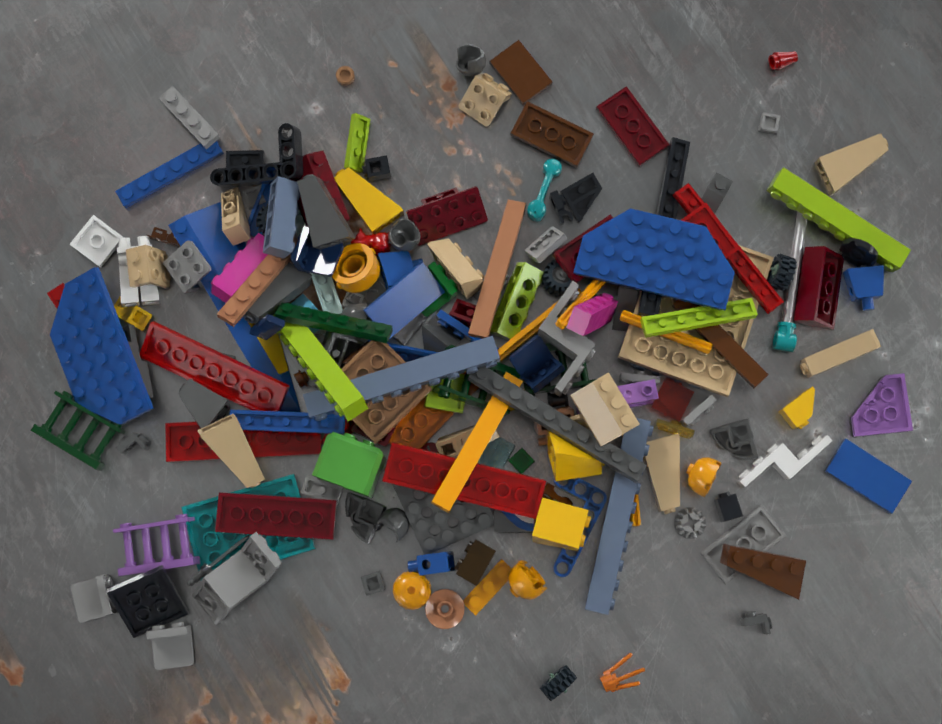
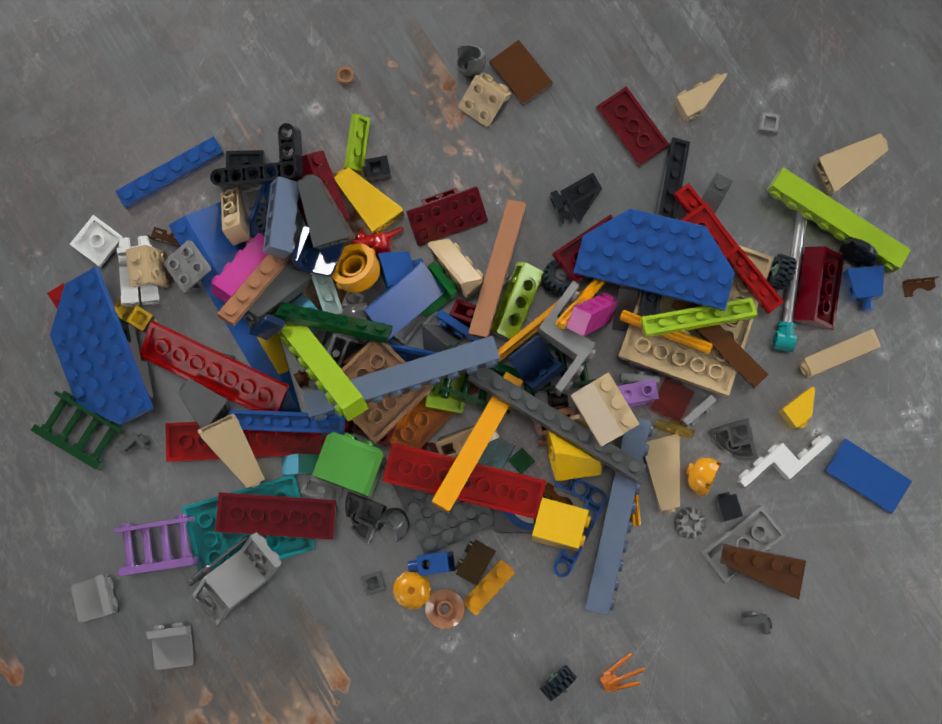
(147, 601): black plate -> none
(189, 117): light grey plate -> none
(298, 464): none -> medium azure slope
(404, 235): dark grey hair -> none
(526, 581): light orange cylinder -> none
(545, 245): light grey bracket -> none
(551, 169): teal piece -> none
(552, 134): reddish brown plate -> none
(693, 102): none -> tan slope
(782, 59): red cone -> none
(884, 409): medium lavender plate -> none
(911, 285): none -> reddish brown piece

